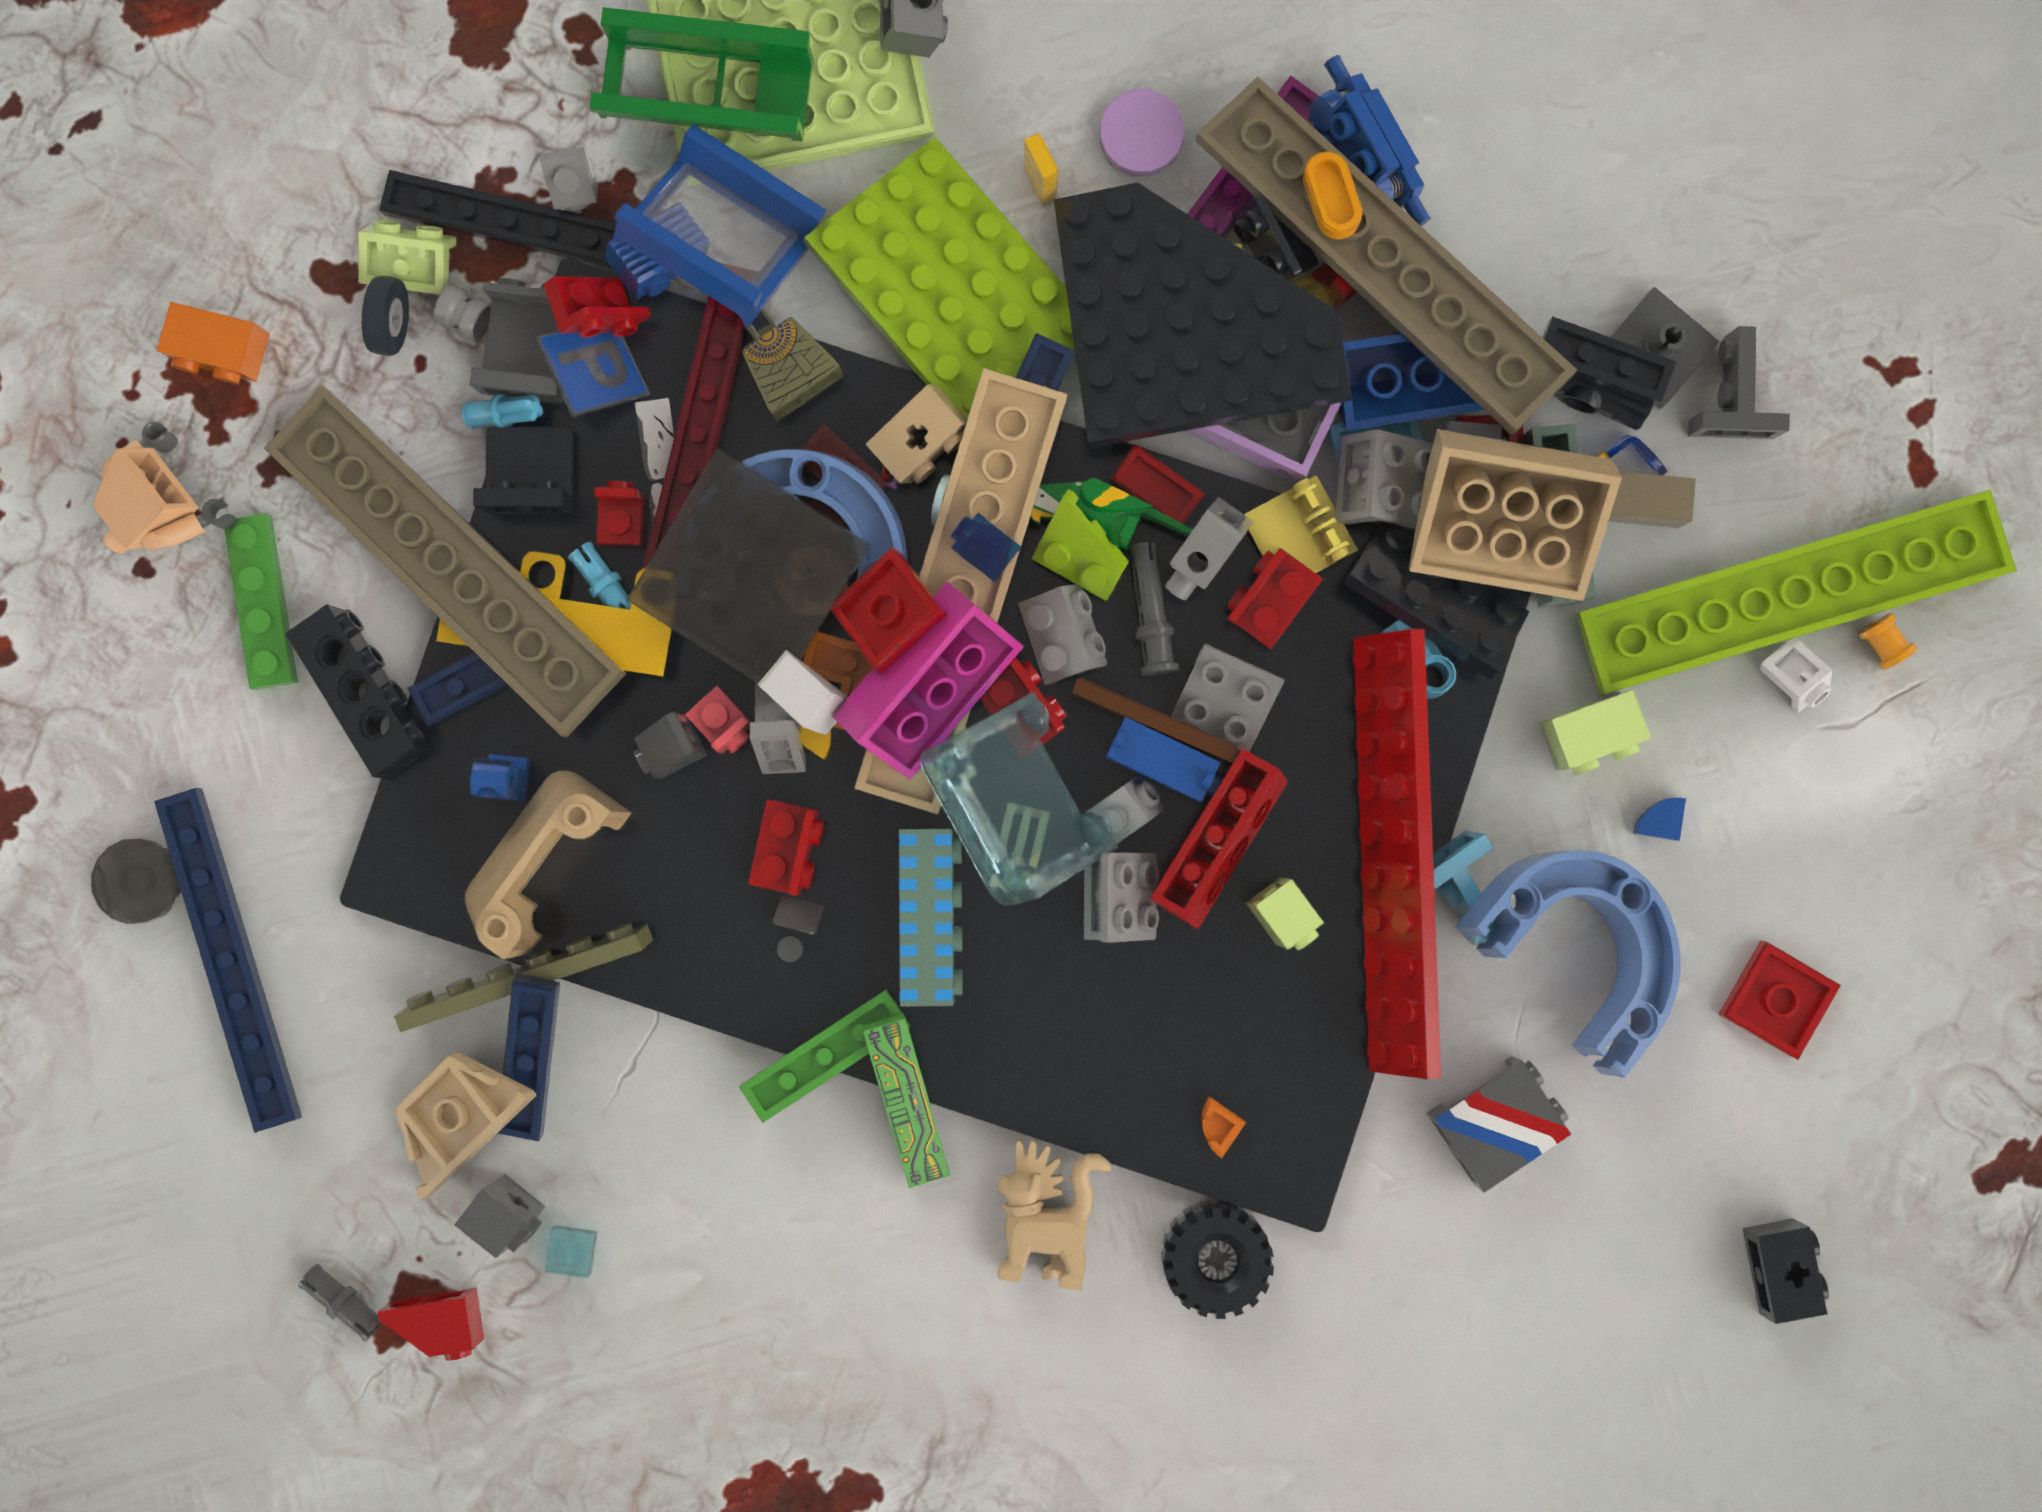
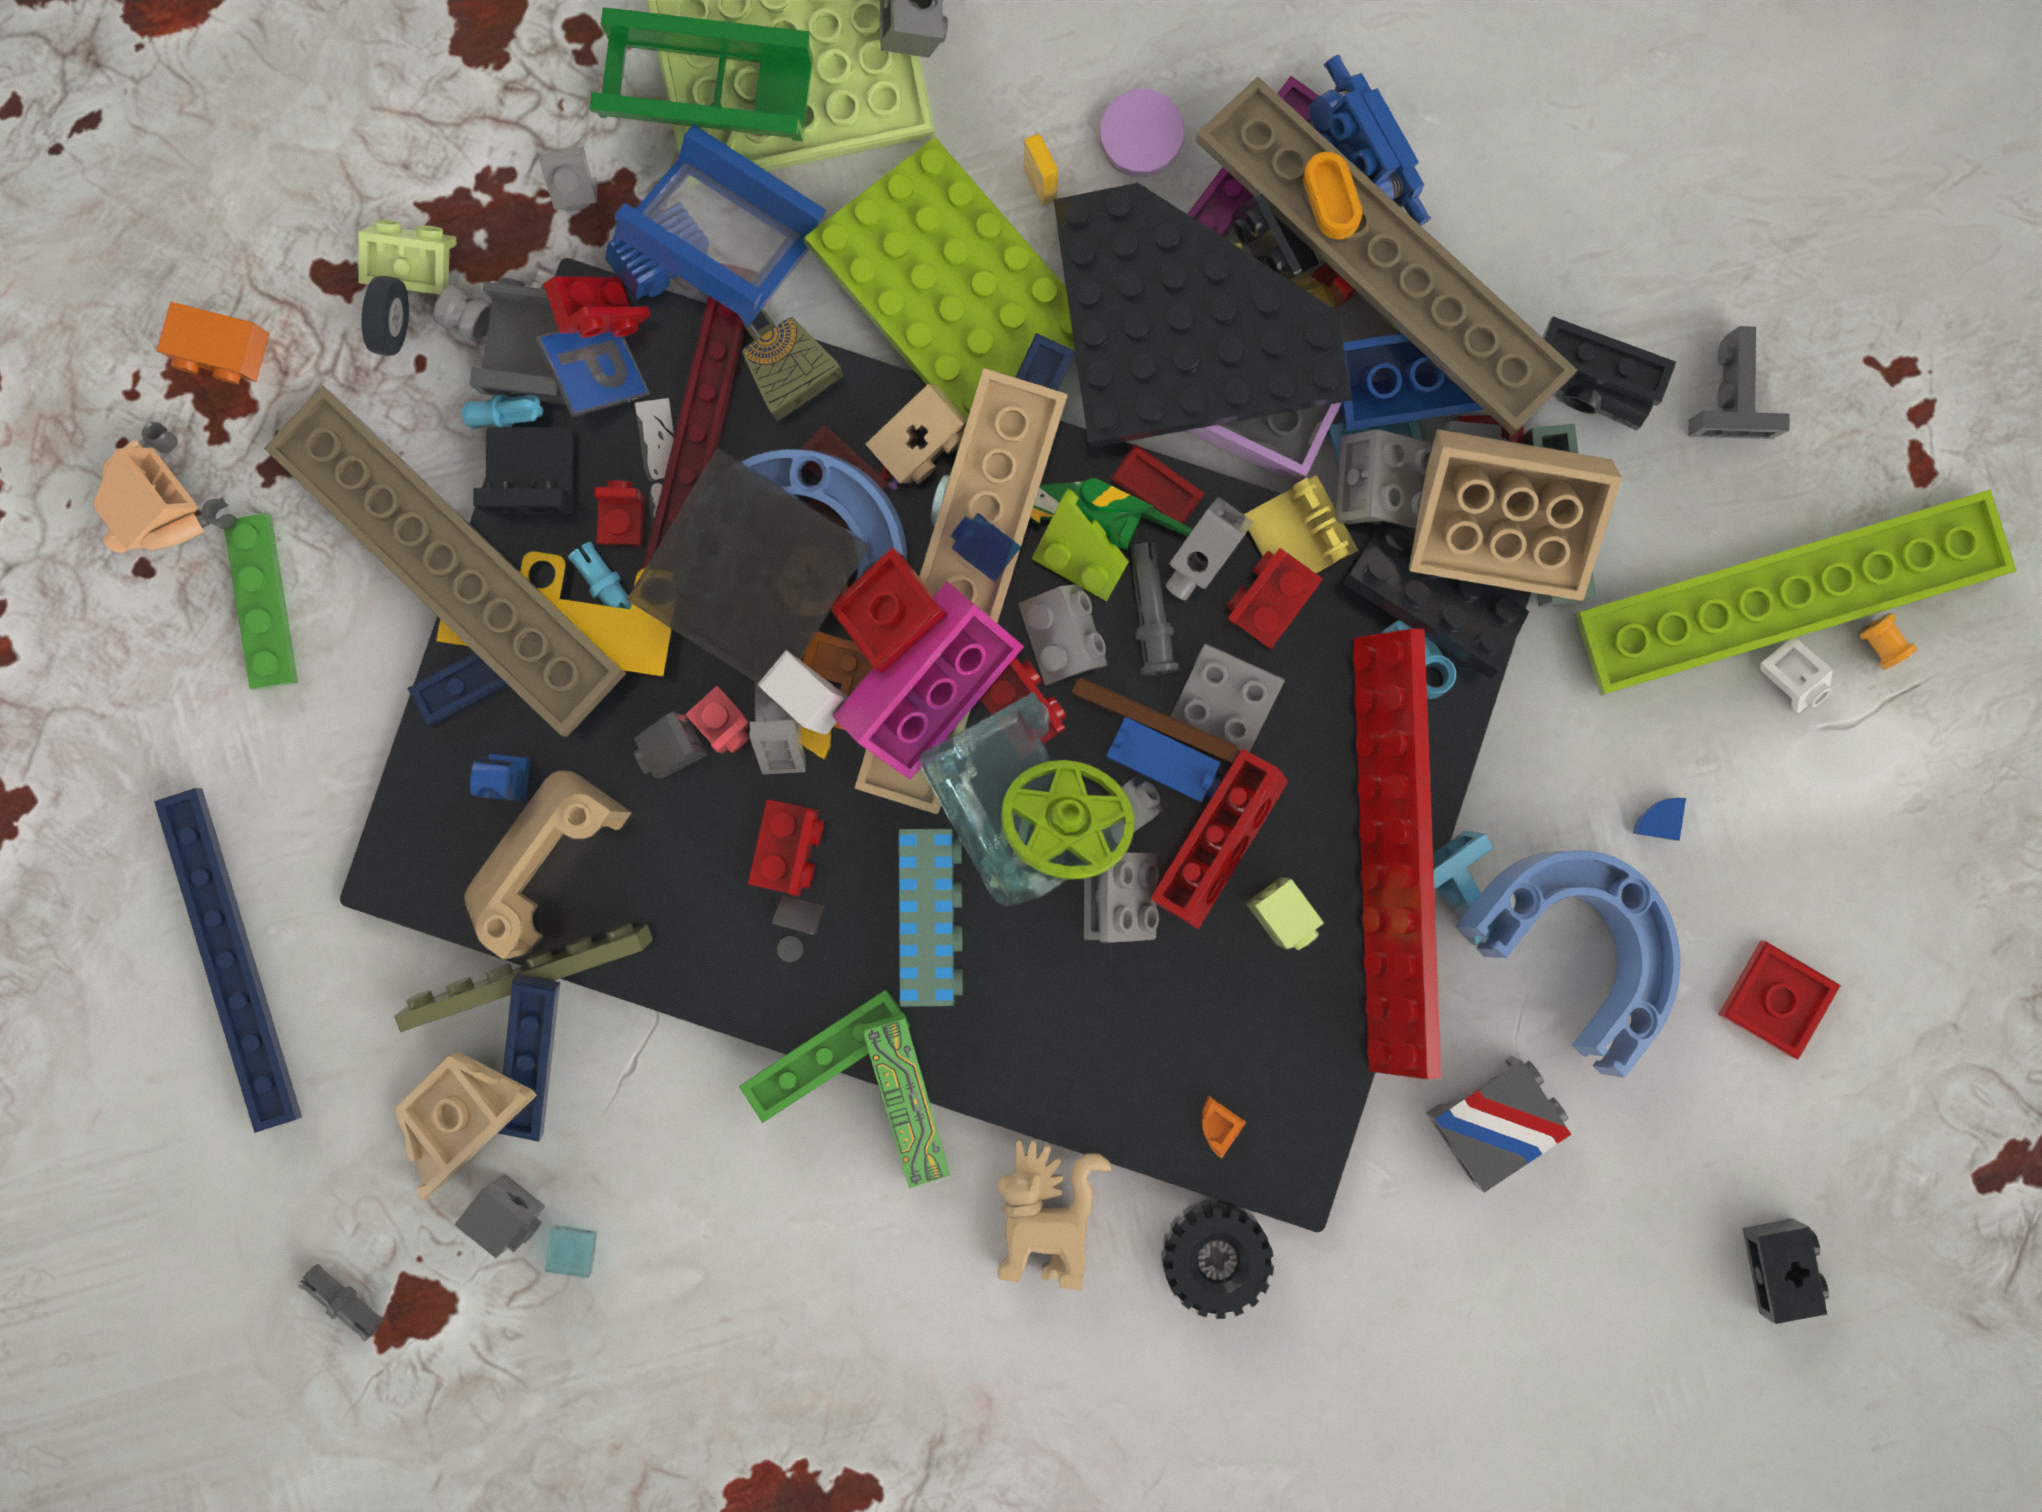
(135, 881): clear smoke tile -> none
(317, 645): black brick -> none
(438, 1322): red slope -> none
(497, 218): black tile -> none
(1067, 819): none -> lime wheel
(1596, 731): yellowish green brick -> none
(1649, 456): clear blue piece -> none
(1654, 500): dark tan brick -> none
(1668, 332): dark grey tile -> none

